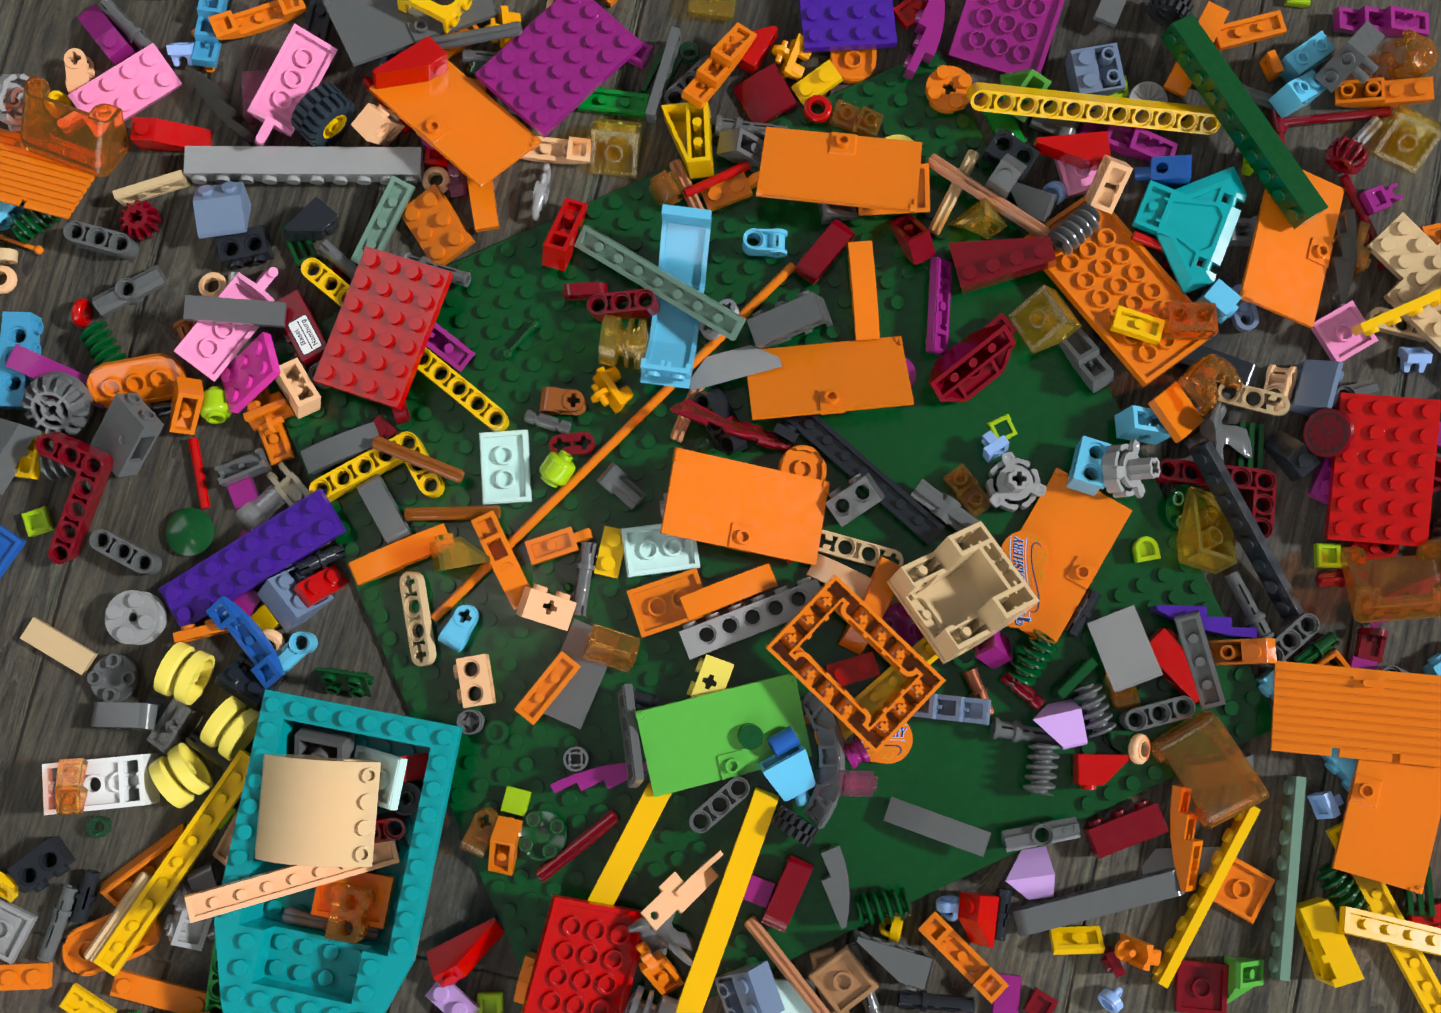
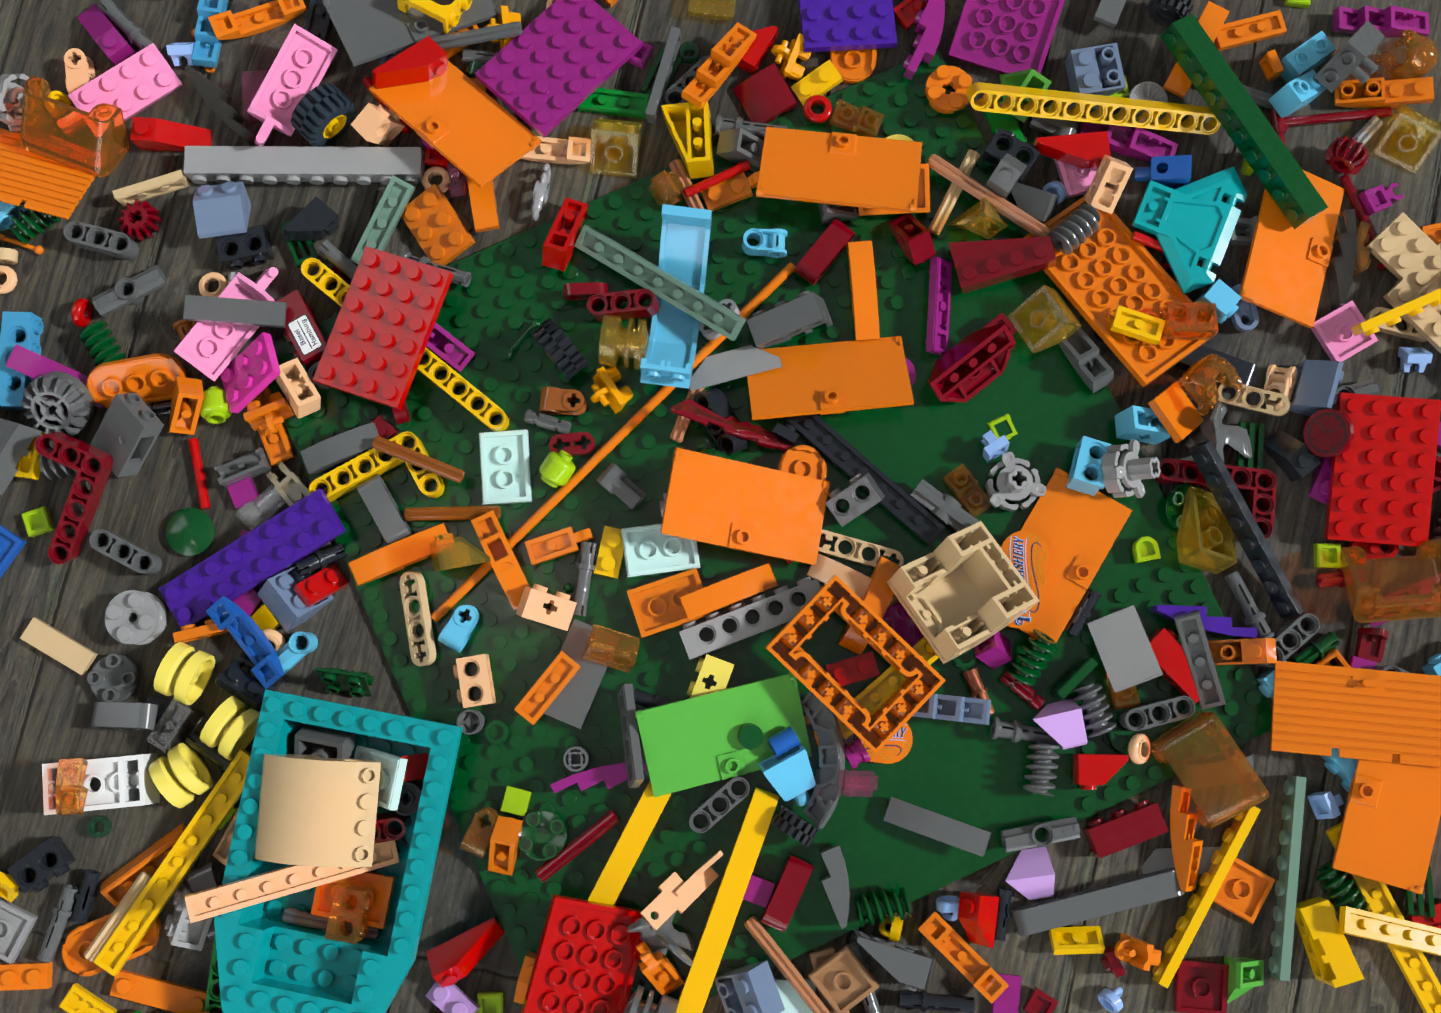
(558, 348): none -> black bush

